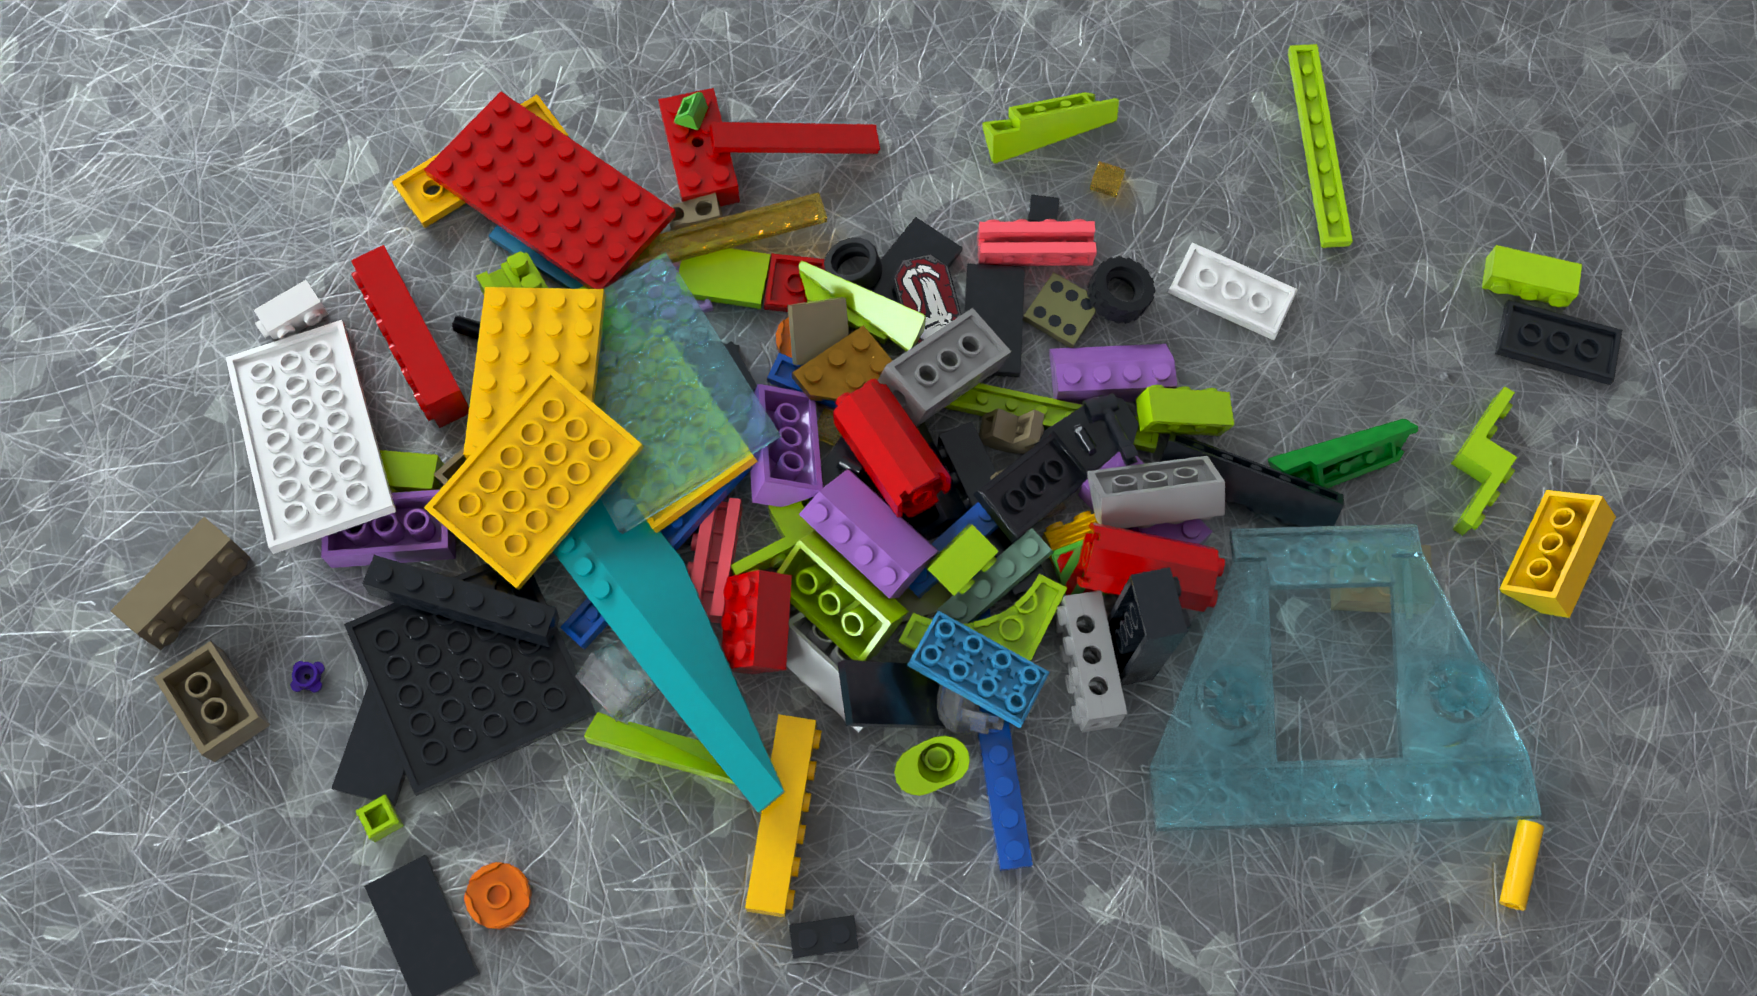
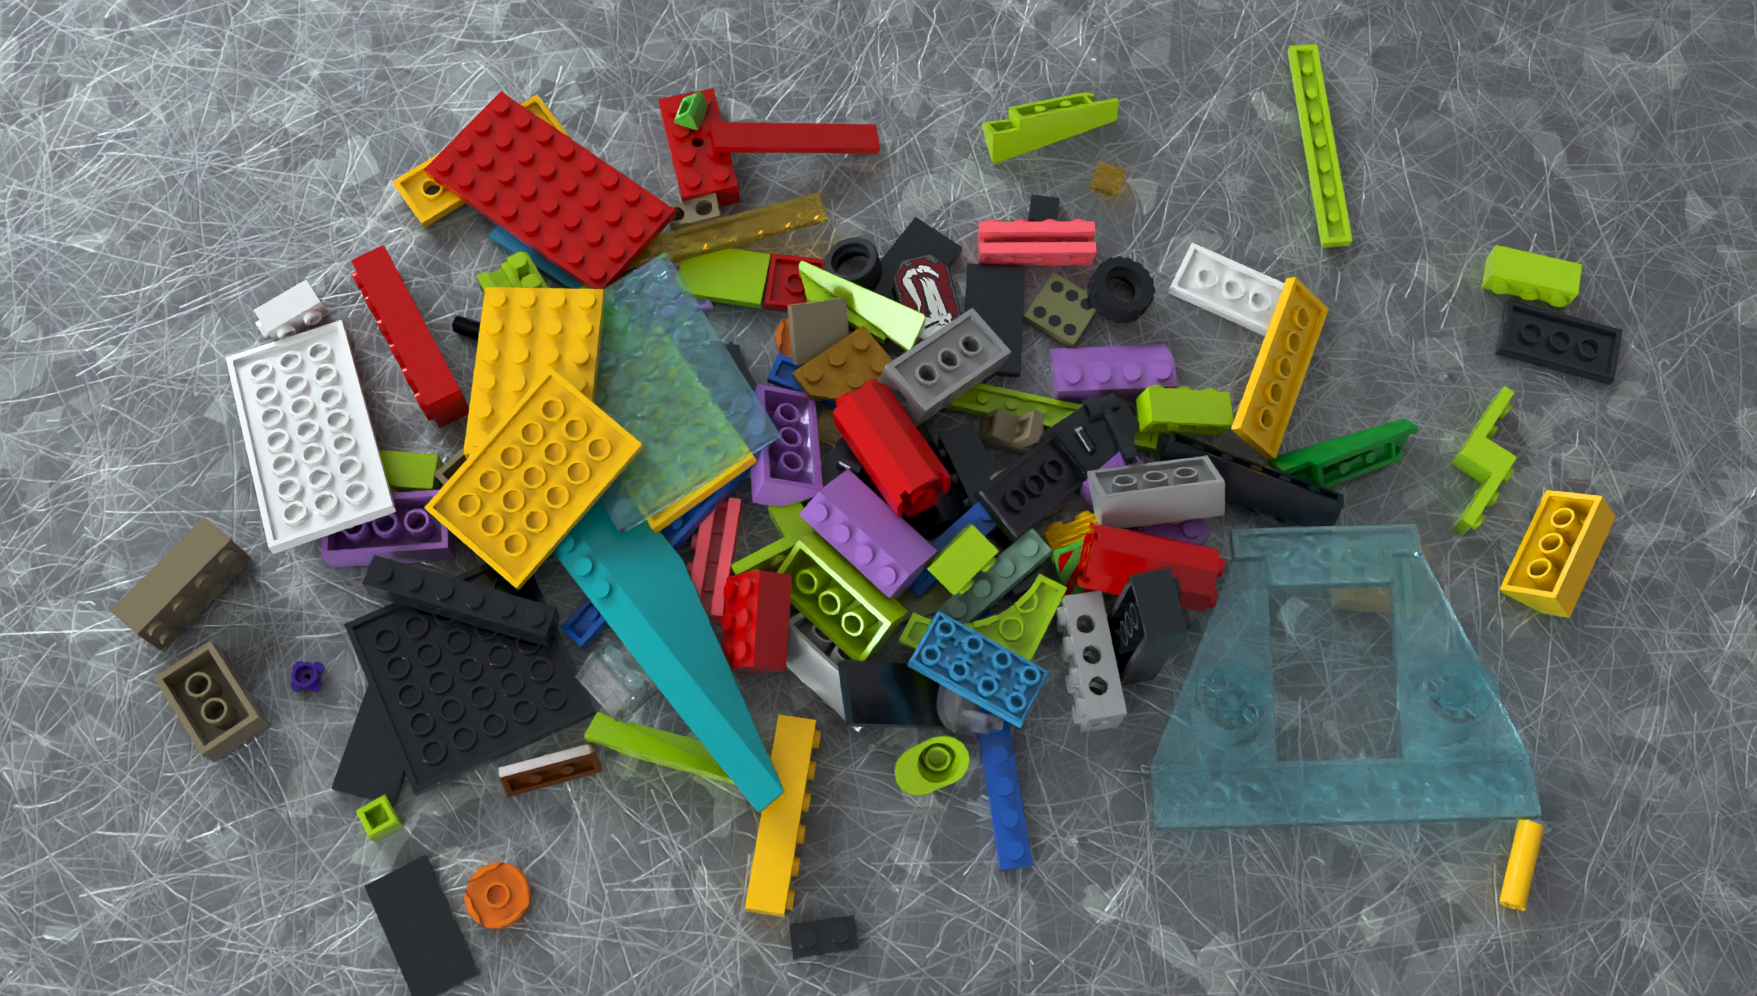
(550, 769): none -> reddish brown plate
(1294, 306): none -> yellow plate

